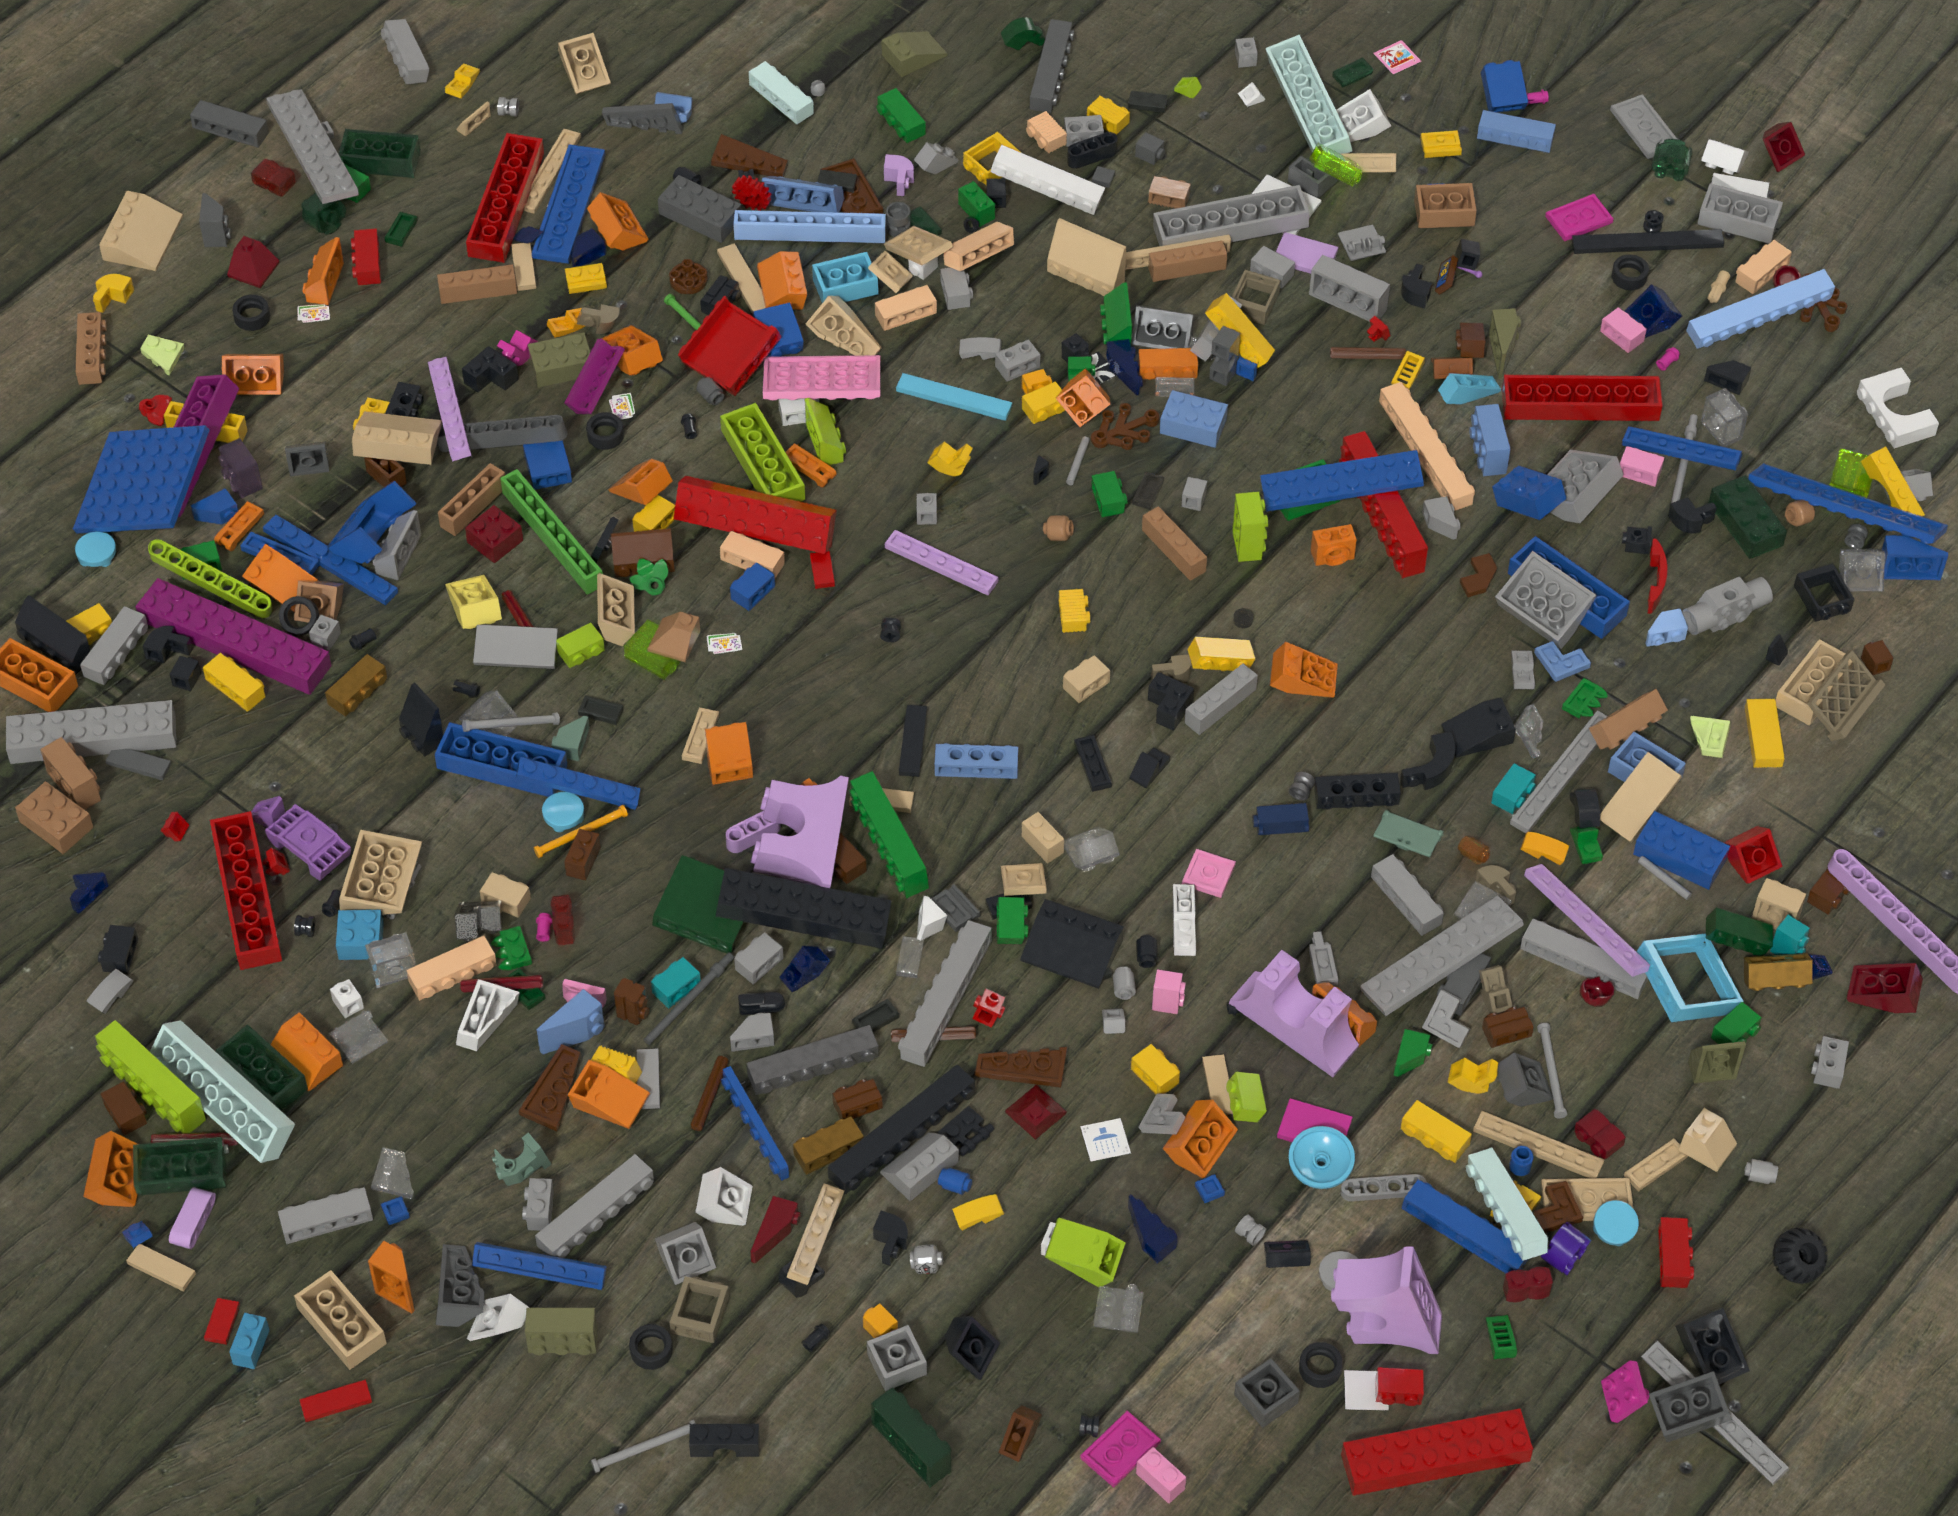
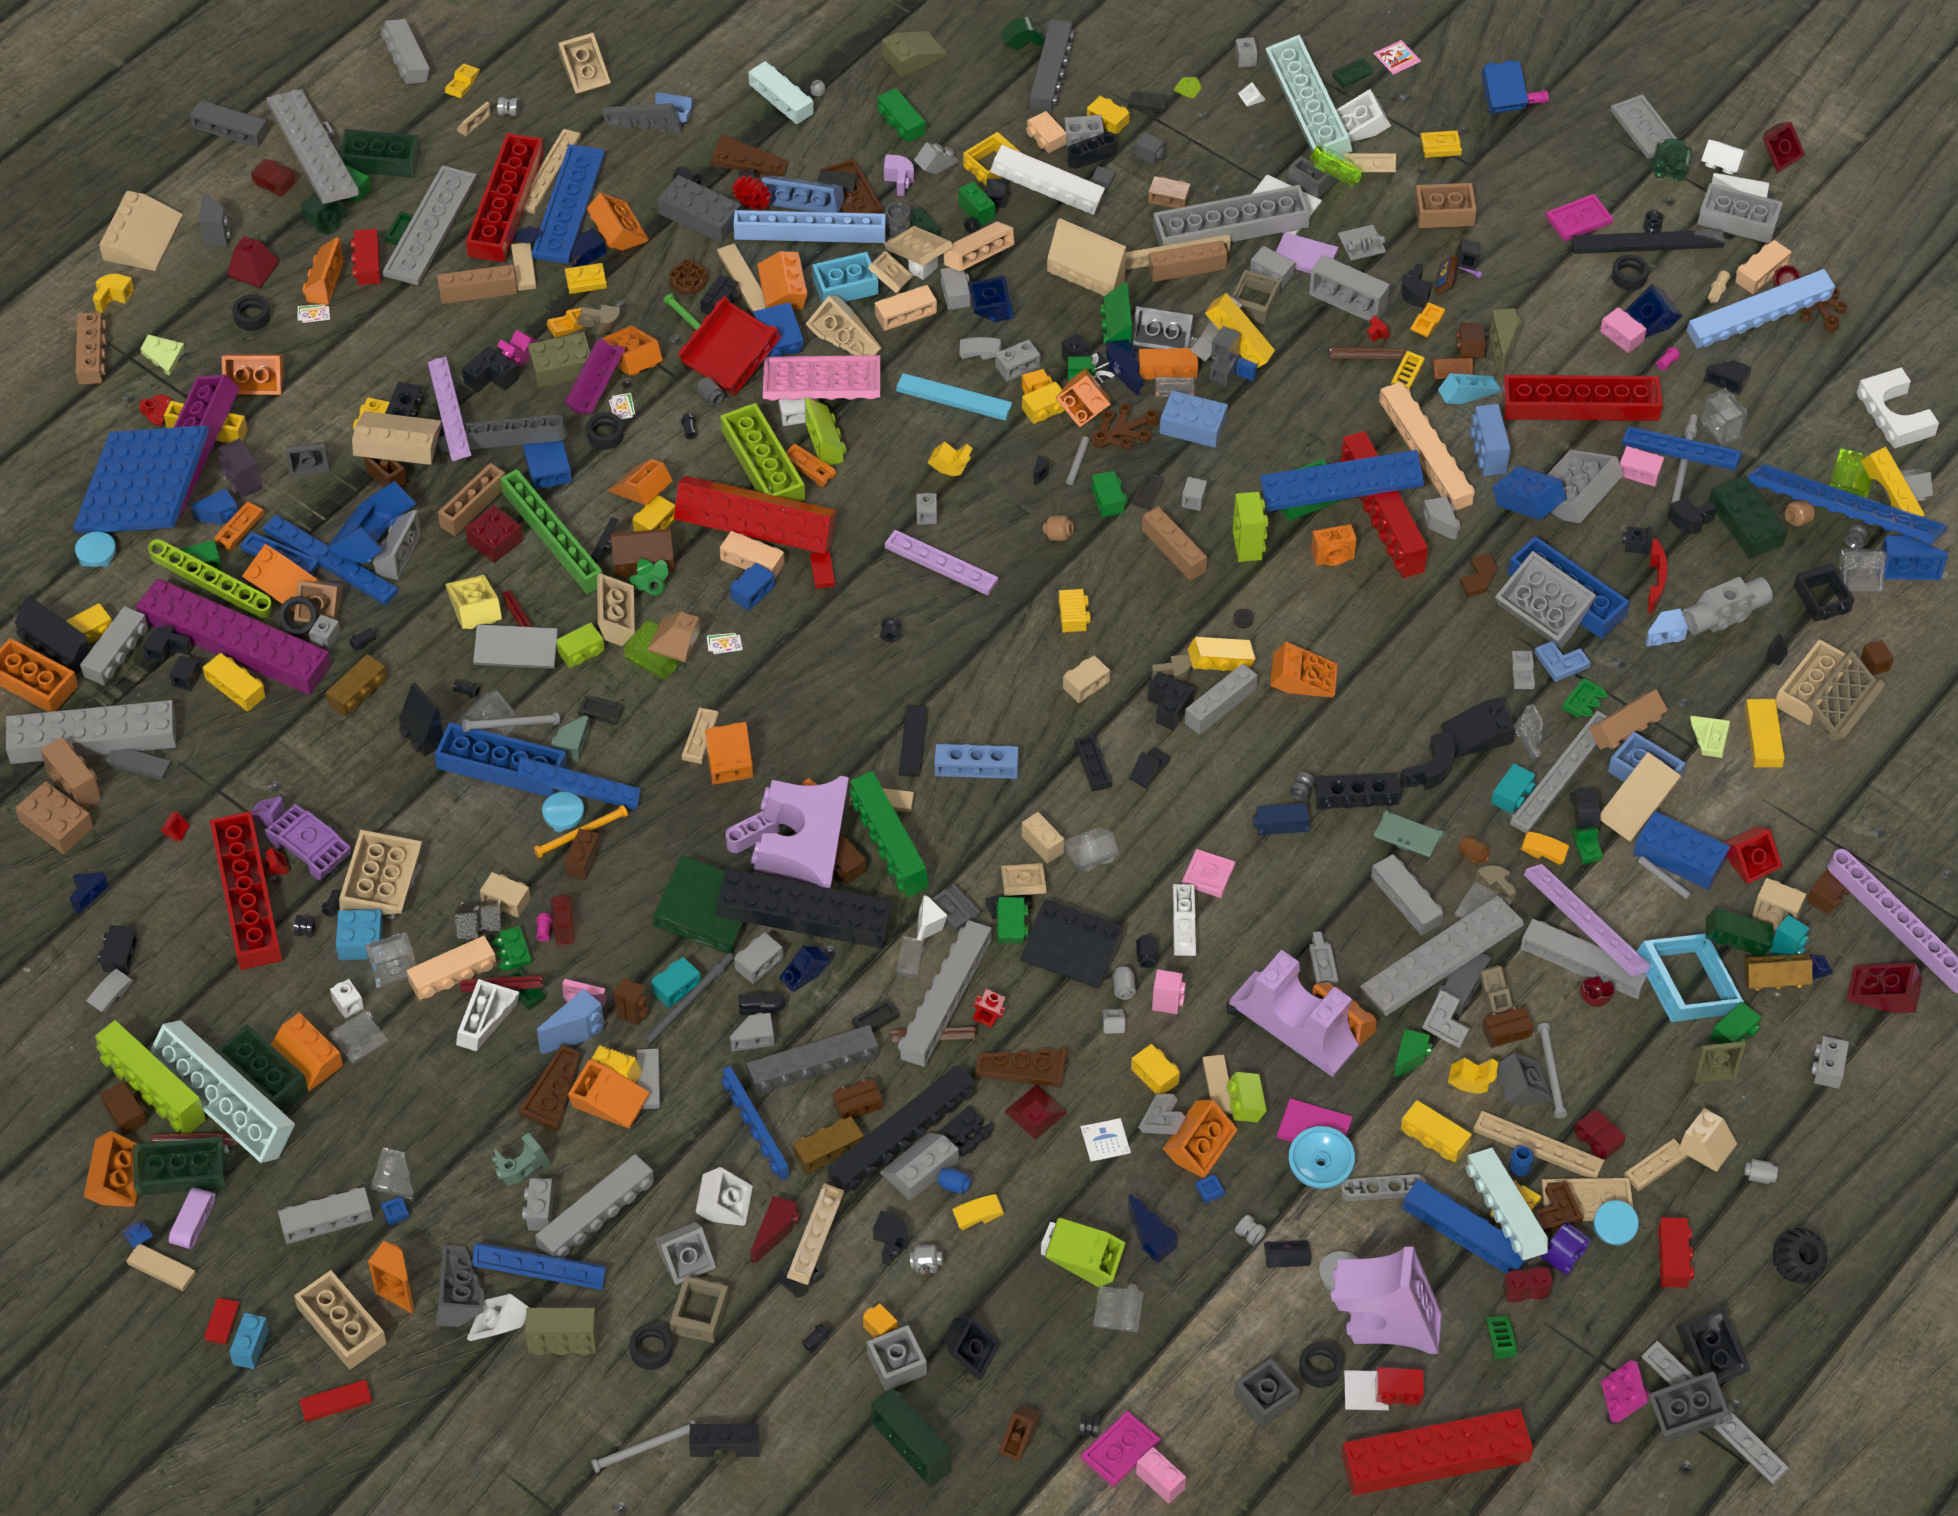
(430, 225): none -> light grey plate
(709, 1093): reddish brown axle -> none
(991, 299): none -> clear blue slope
(1428, 320): none -> light orange slope
(1516, 131): medium blue brick -> none

